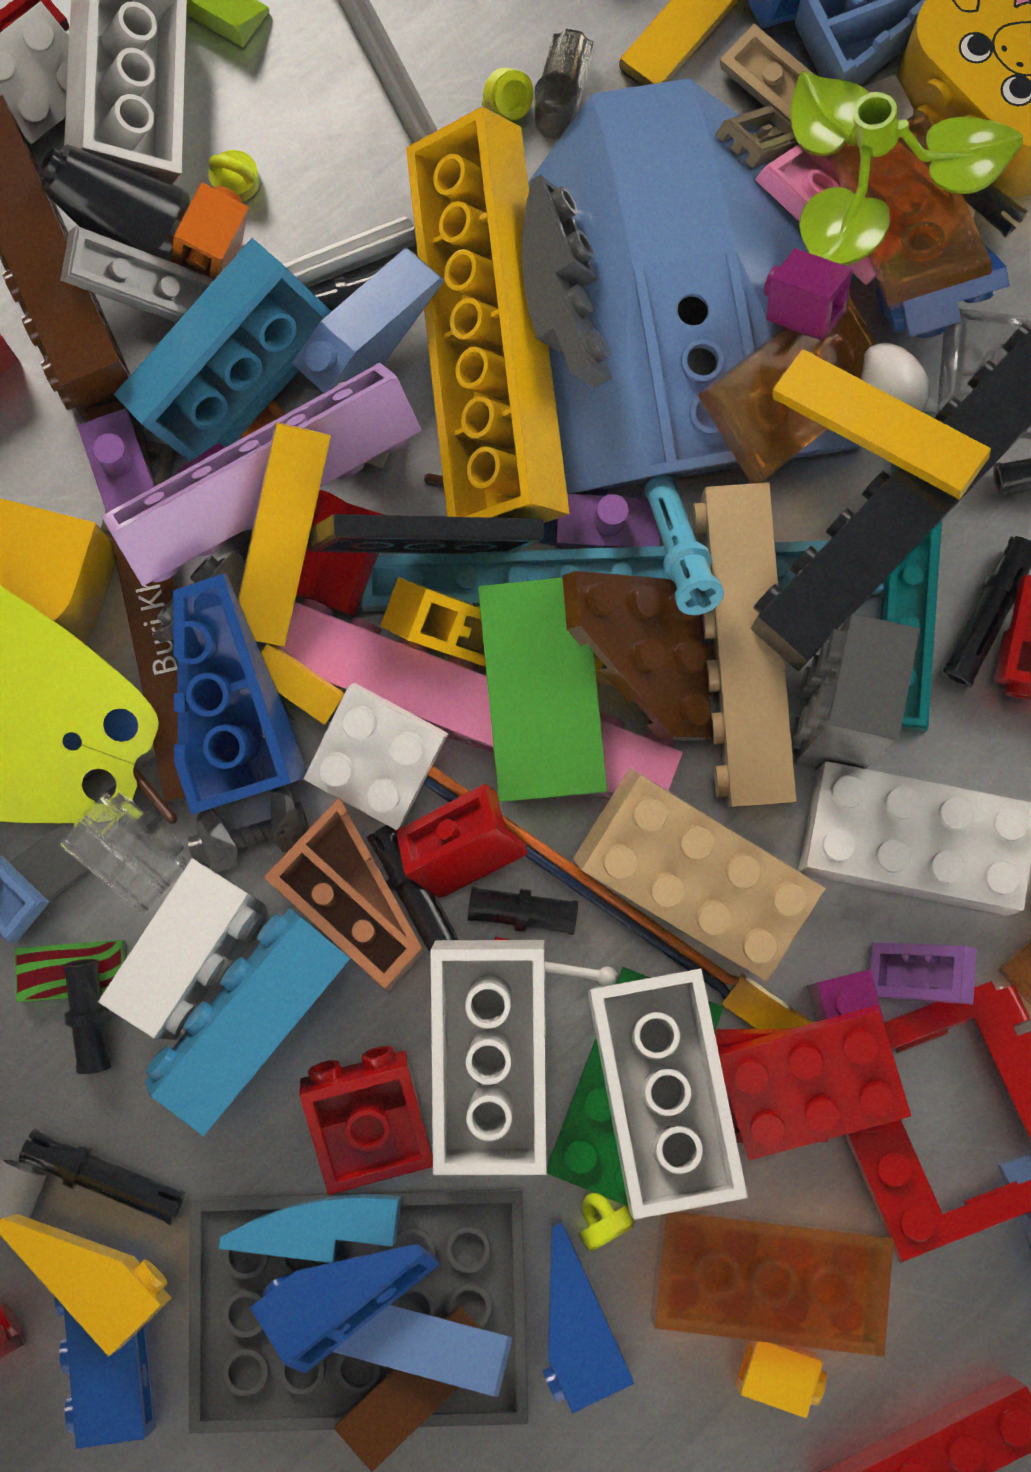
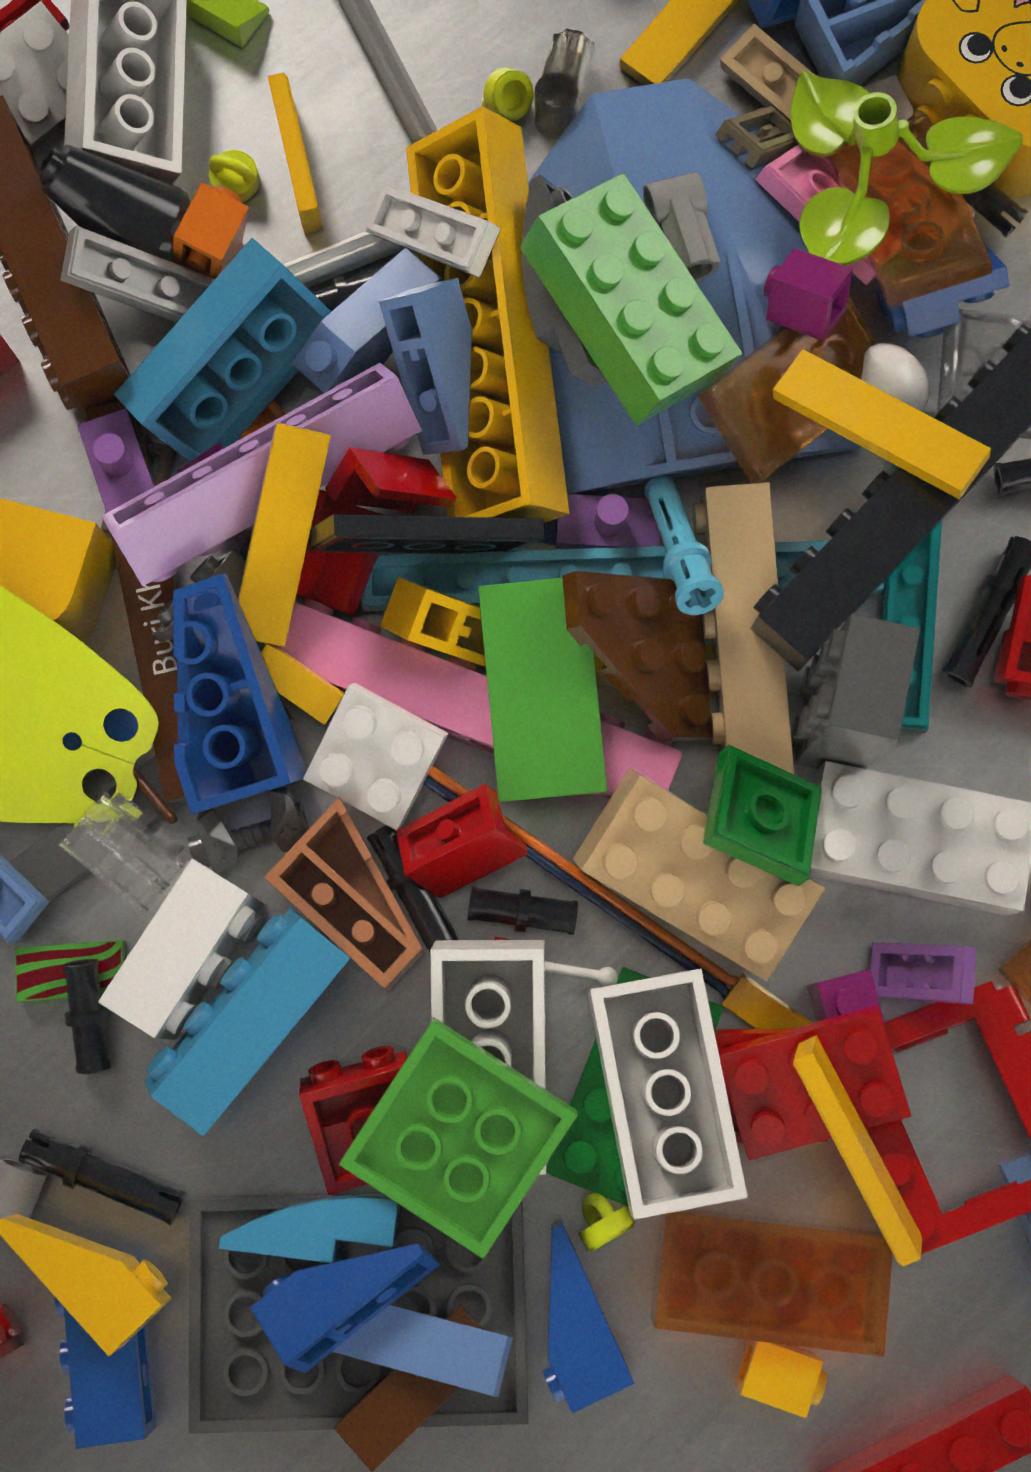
(295, 153): none -> yellow tile
(388, 481): none -> red panel
(433, 229): none -> white tile
(433, 358): none -> medium blue slope
(458, 1137): none -> bright green plate
(629, 298): none -> bright green brick
(681, 214): none -> light grey piece
(763, 815): none -> green tile
(858, 1151): none -> yellow tile

